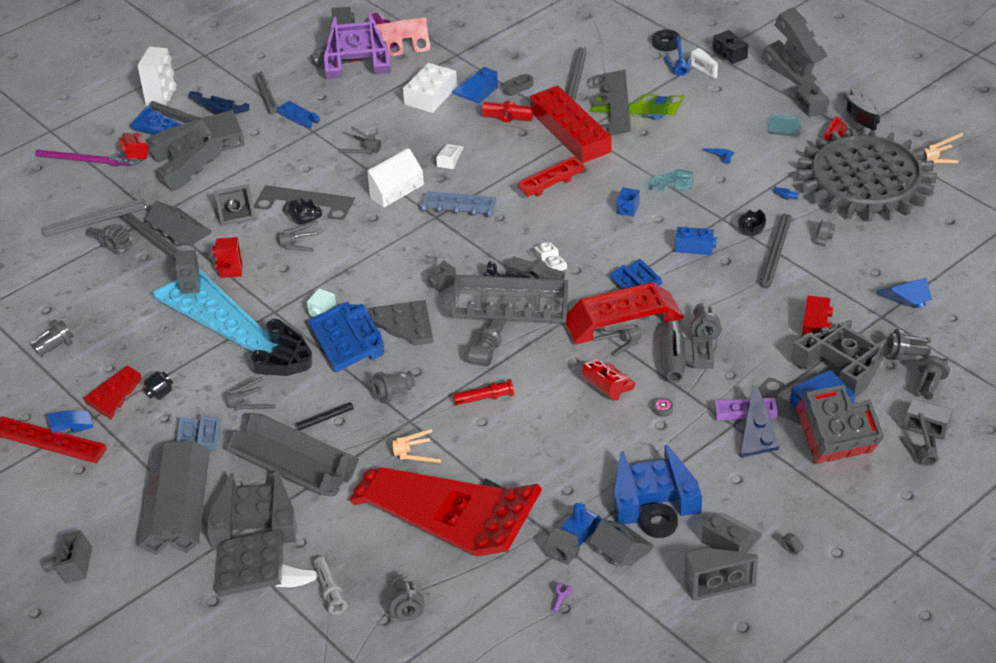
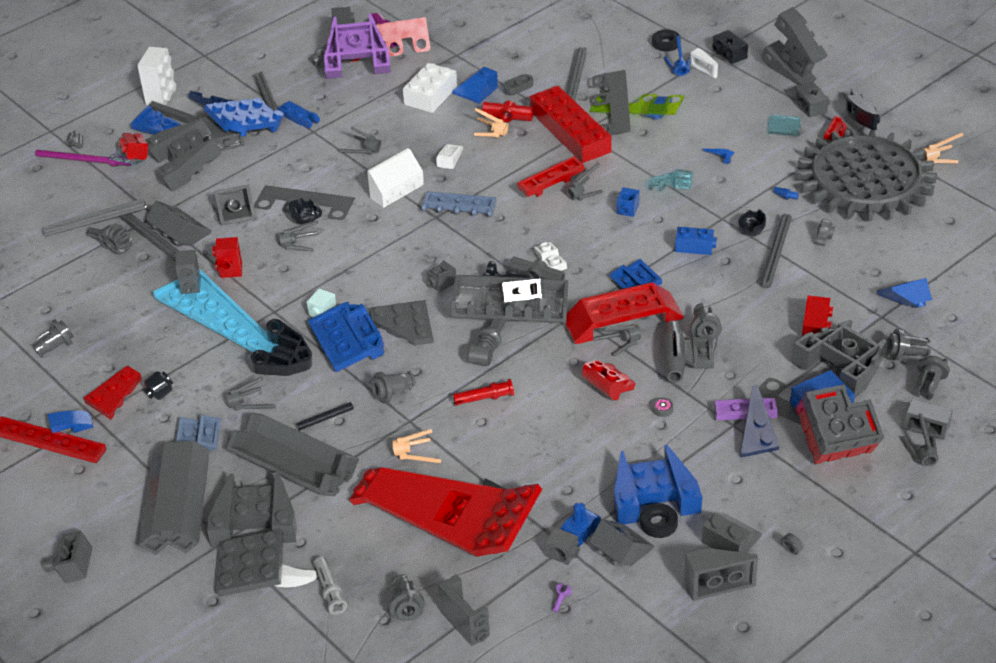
(75, 139): none -> dark grey plate
(244, 115): none -> blue plate
(470, 623): none -> dark grey panel
(498, 126): none -> light nougat plant
(520, 290): none -> brick
(576, 189): none -> dark grey plant

